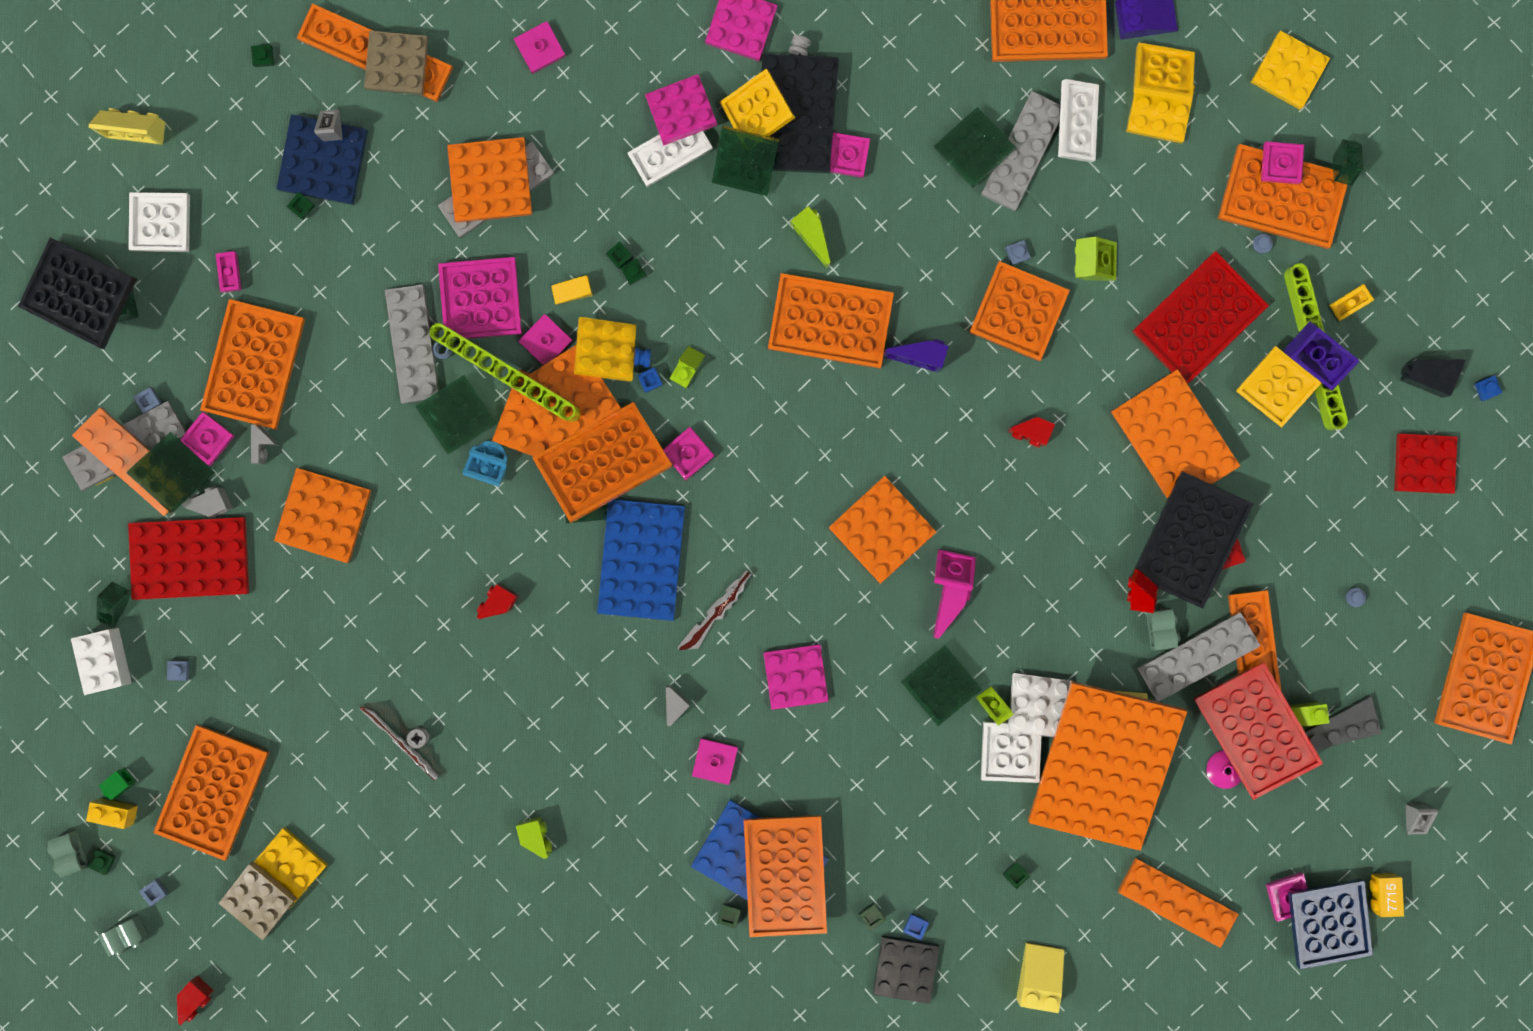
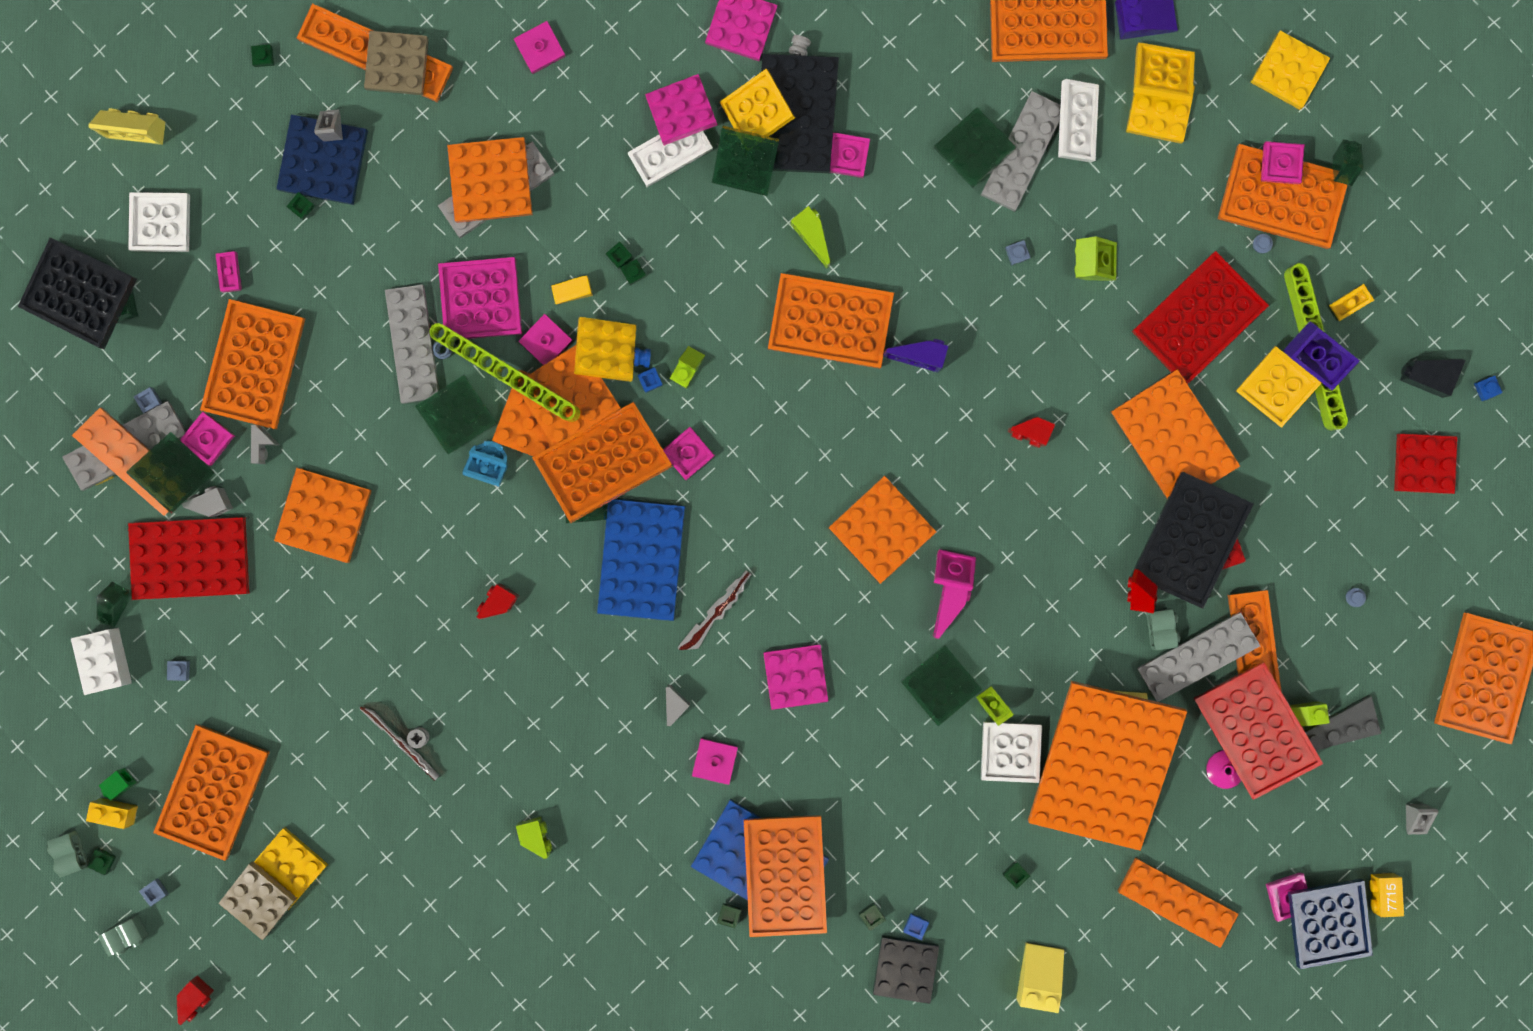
(1019, 311): orange plate -> none
(1036, 704): white plate -> none

